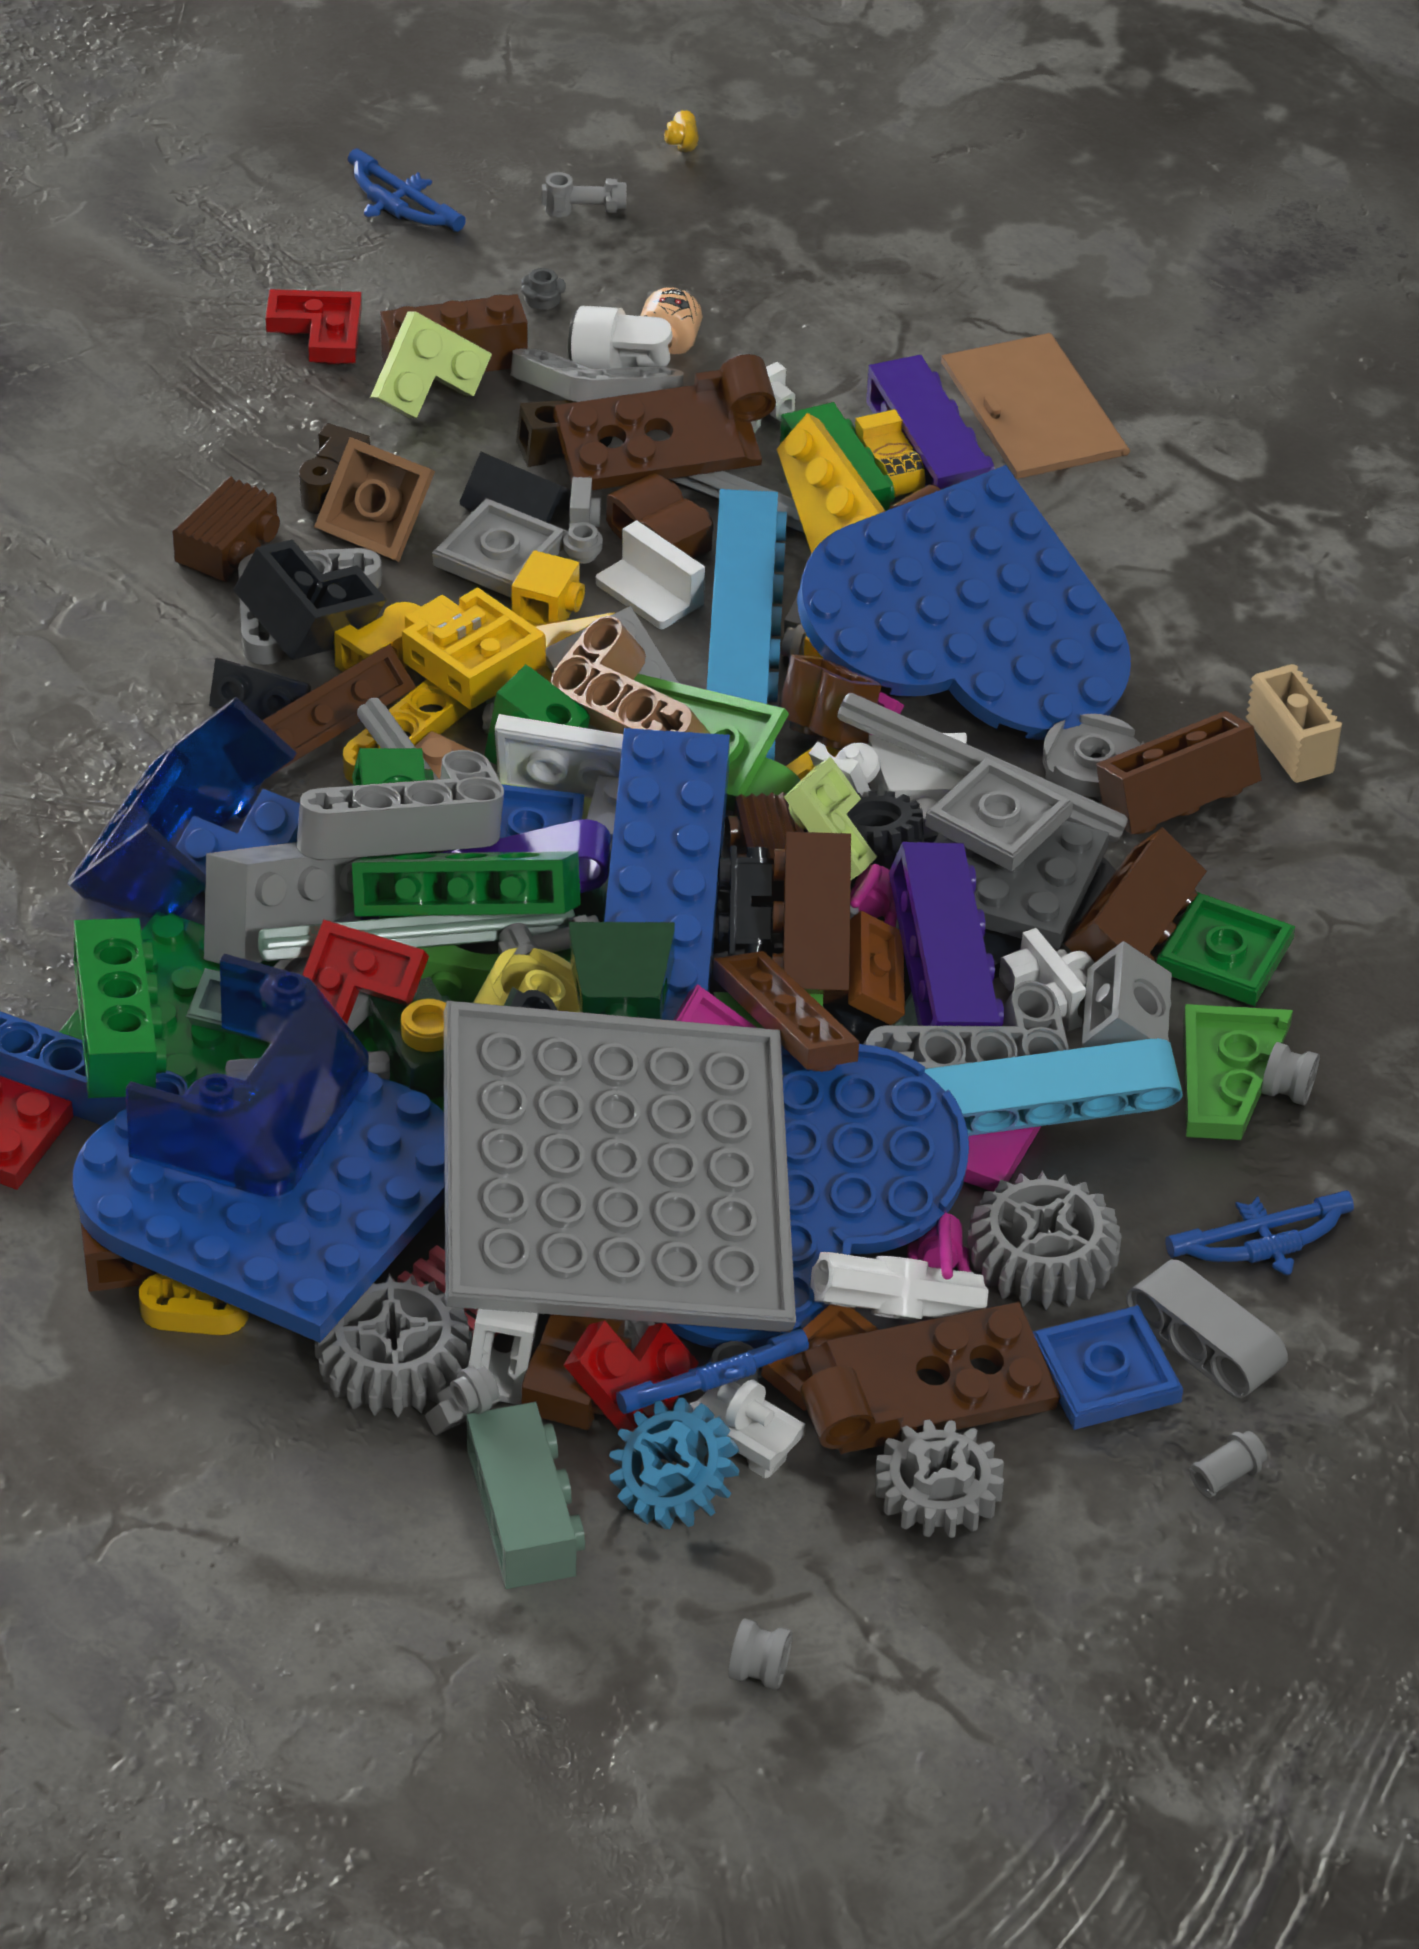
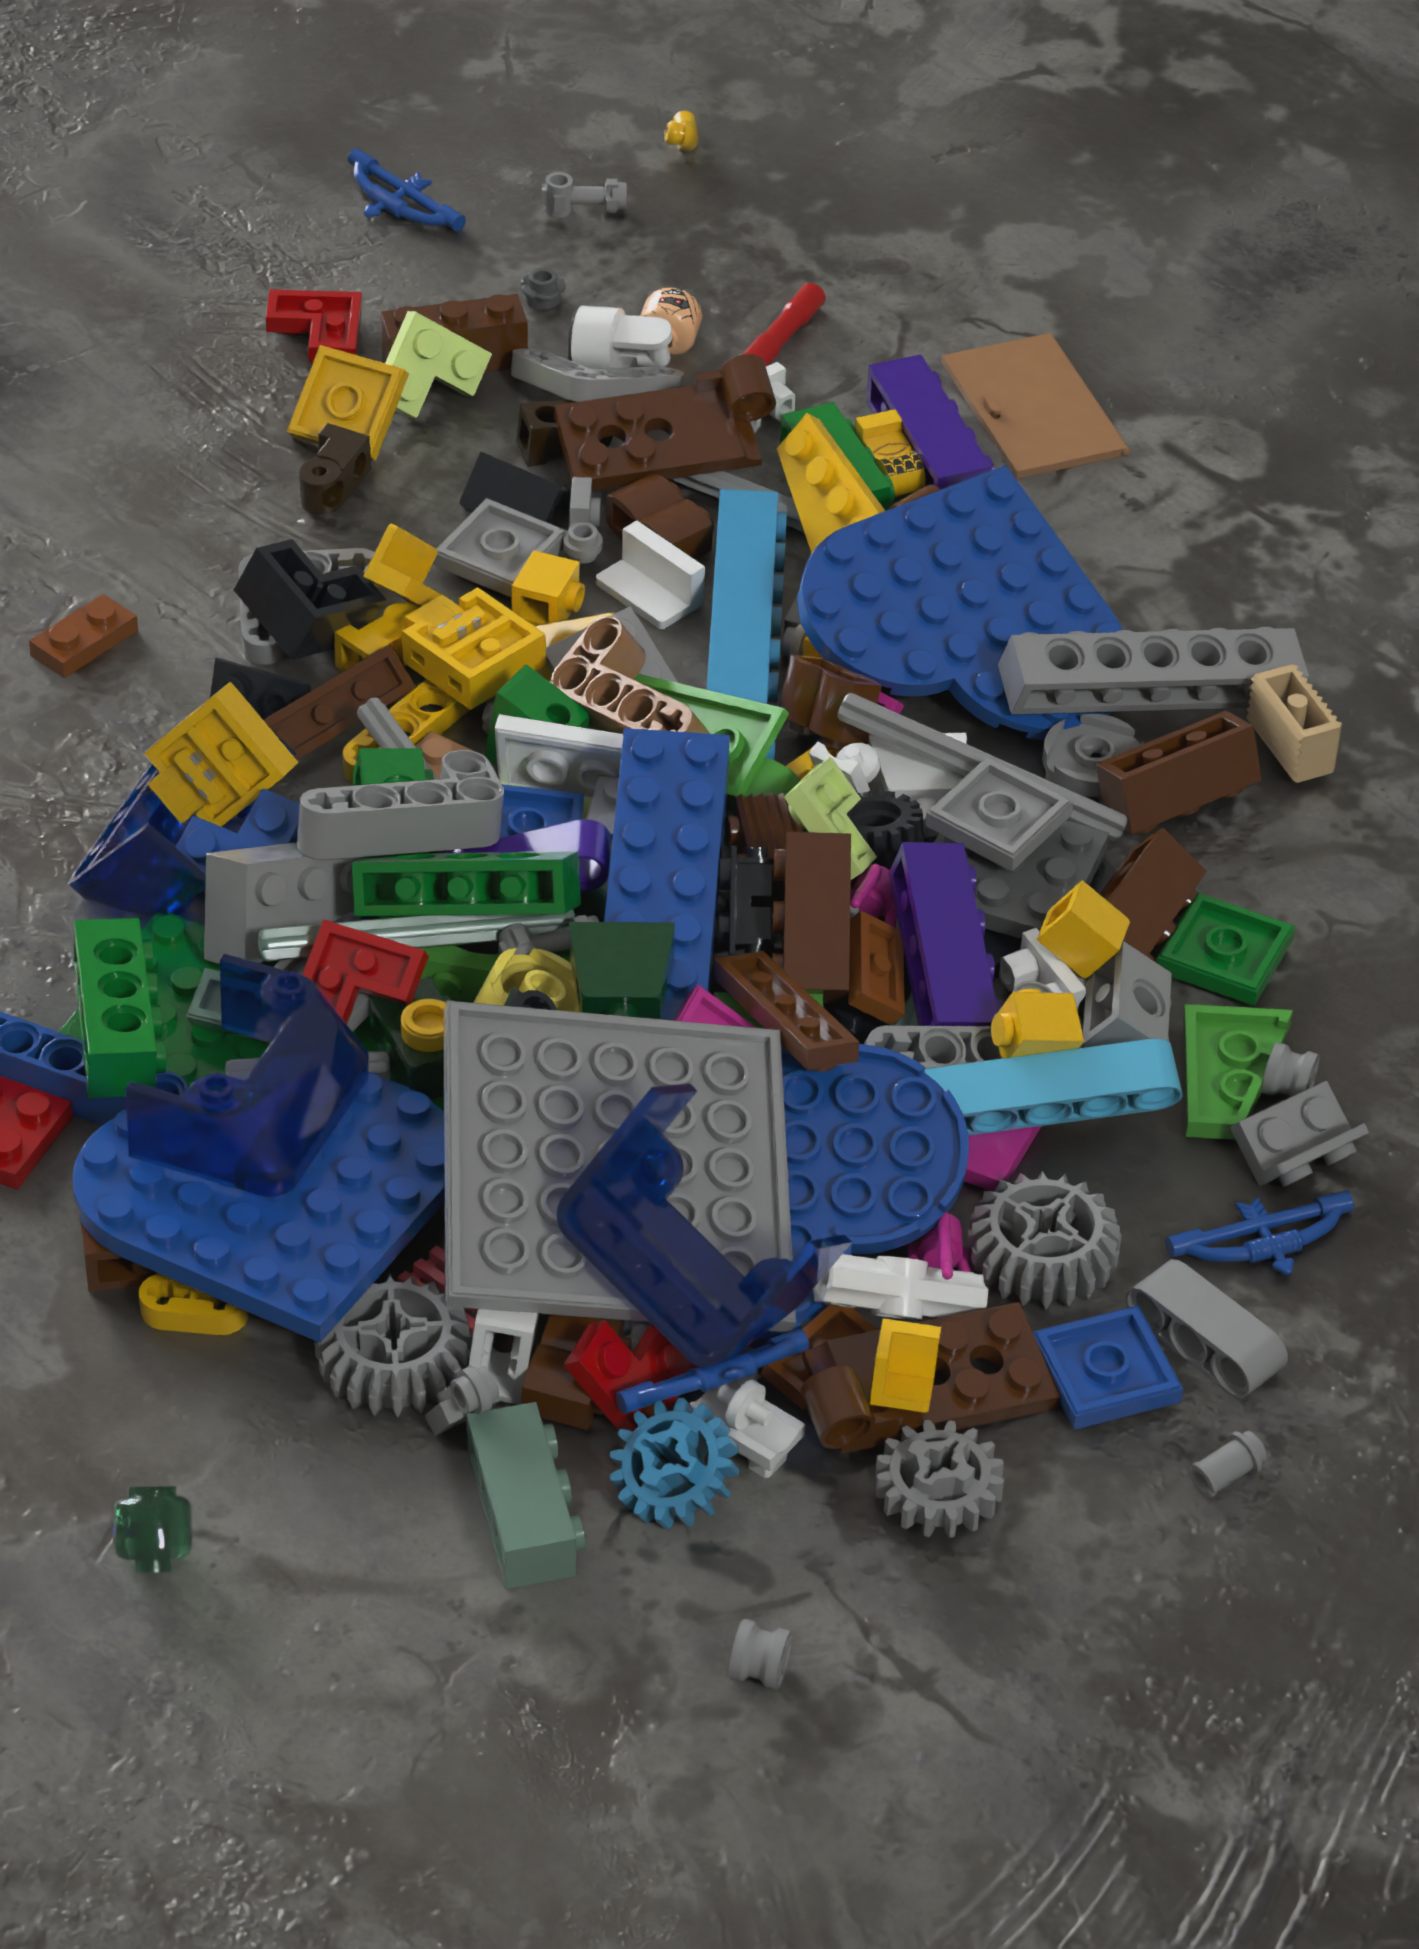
(83, 635): none -> dark orange plate
(152, 1527): none -> clear green head
(217, 760): none -> yellow piece
(226, 529): reddish brown brick -> none
(348, 394): none -> yellow tile
(374, 499): medium nougat slope -> none
(402, 565): none -> yellow panel
(660, 1260): none -> clear blue windscreen
(794, 315): none -> red piece
(905, 1365): none -> yellow panel
(1036, 1024): none -> yellow brick
(1083, 930): none -> yellow panel
(1141, 669): none -> light grey brick
(1294, 1133): none -> light grey bracket

